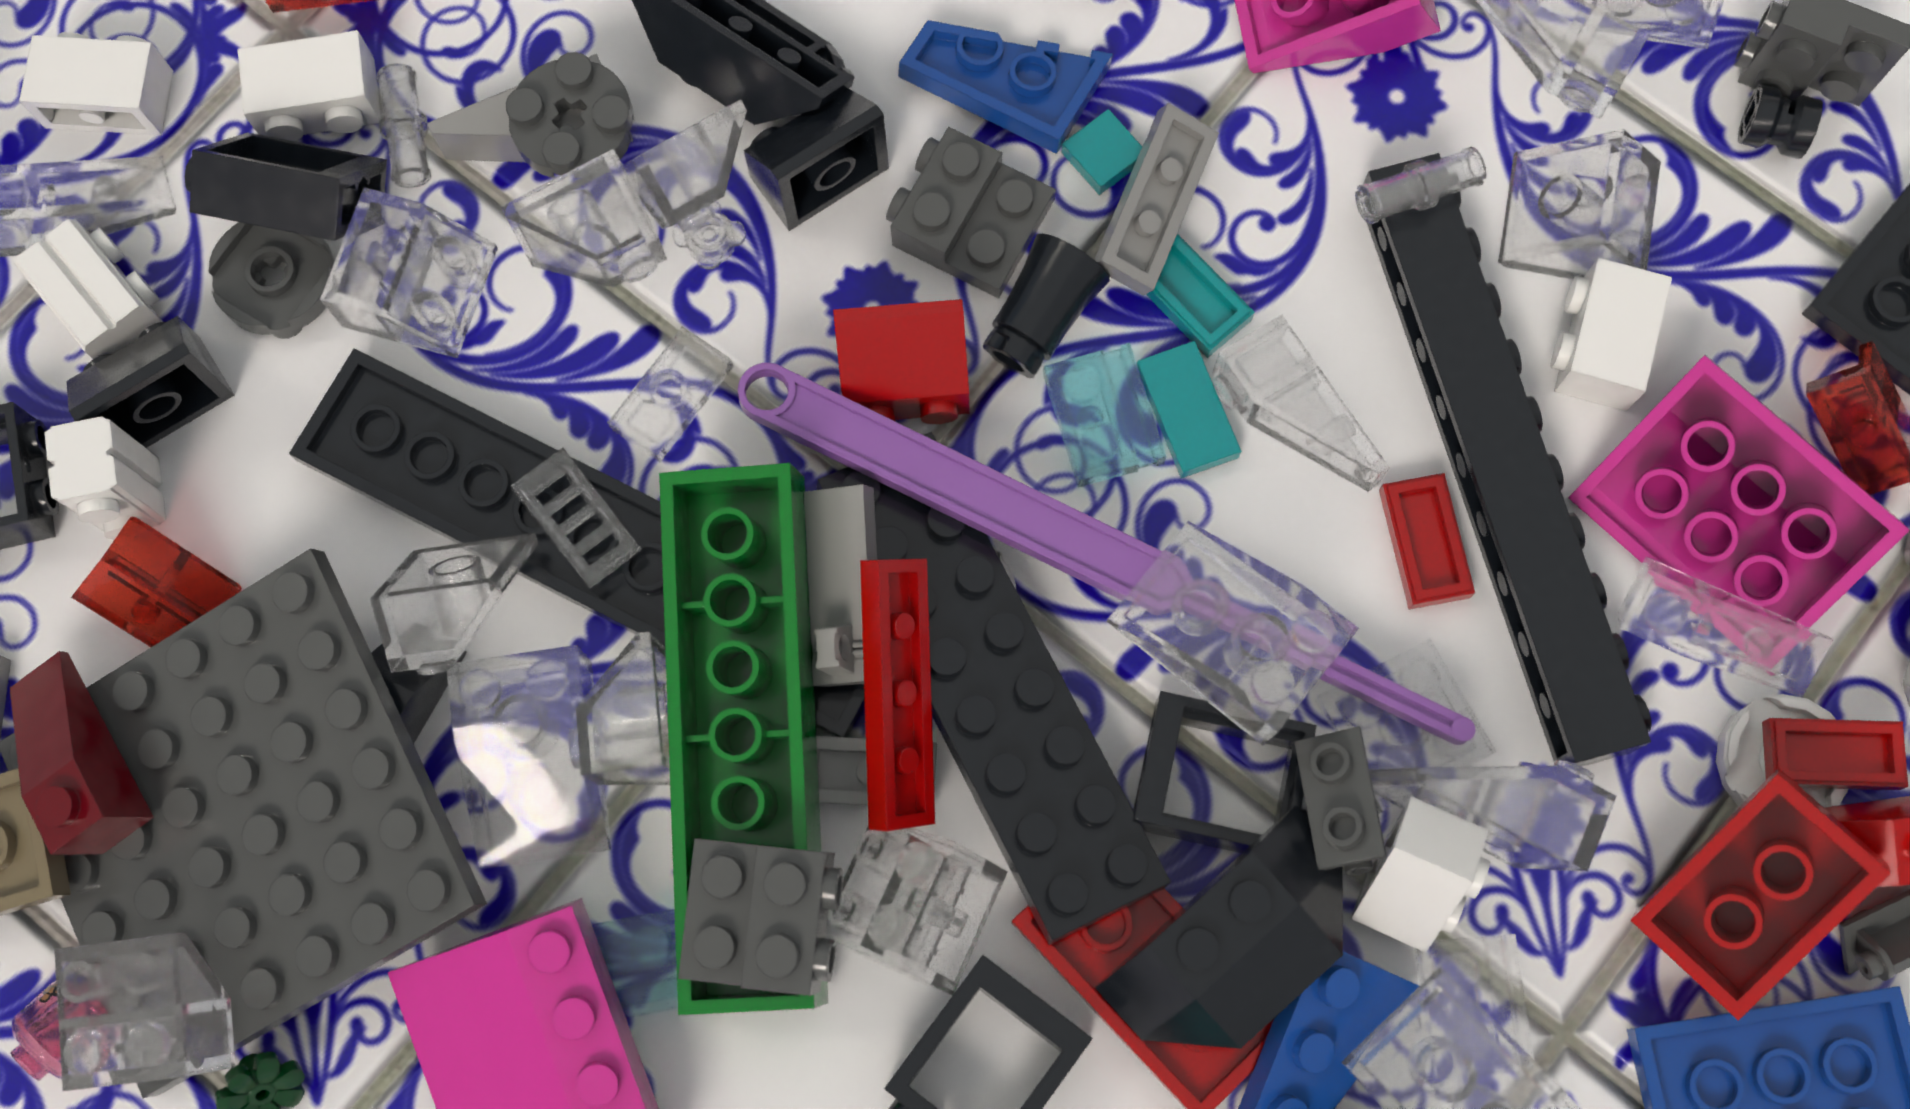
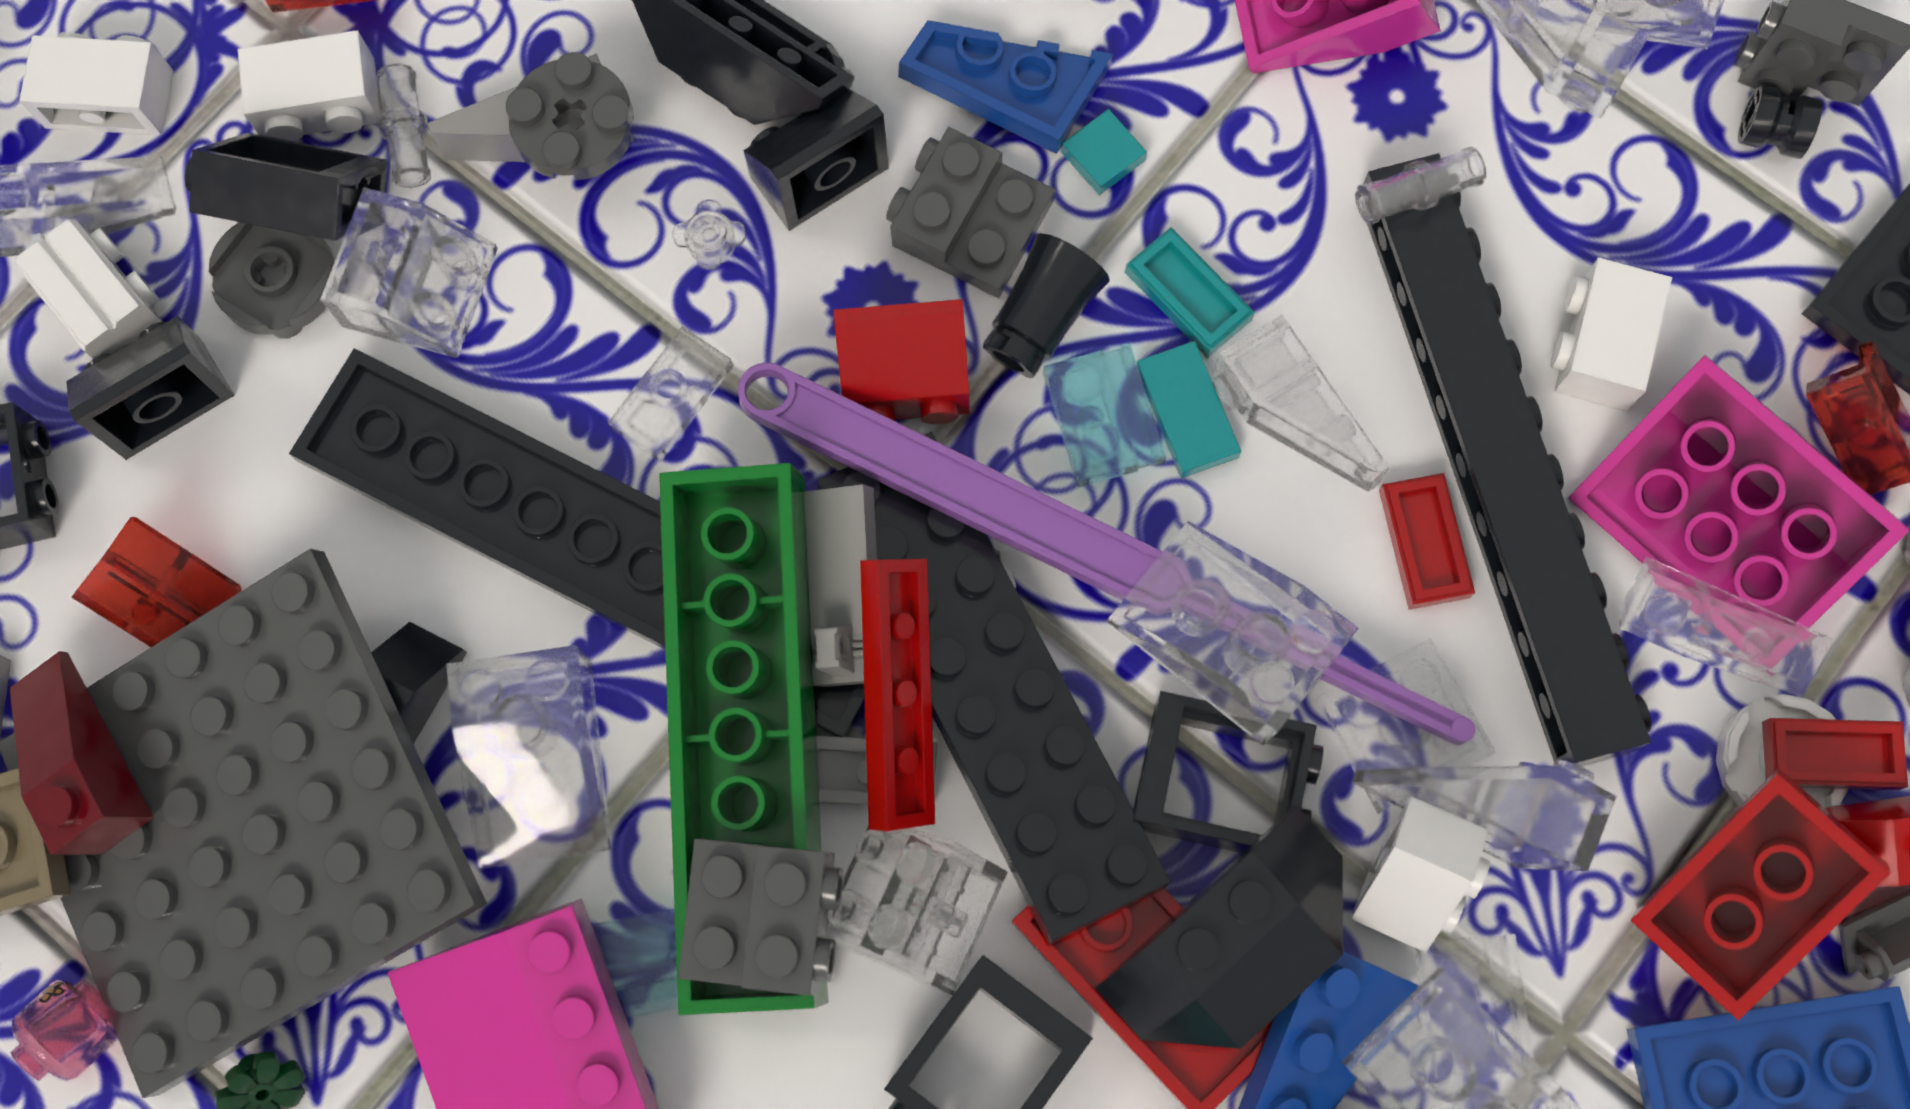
(104, 475): white brick -> none
(140, 1012): clear slope -> none
(444, 598): clear slope -> none
(544, 476): clear slope -> none
(588, 225): clear slope -> none
(625, 720): clear slope -> none
(689, 169): clear slope -> none
(1156, 199): light grey hinge -> none
(1340, 801): dark grey hinge -> none
(1580, 205): clear slope -> none

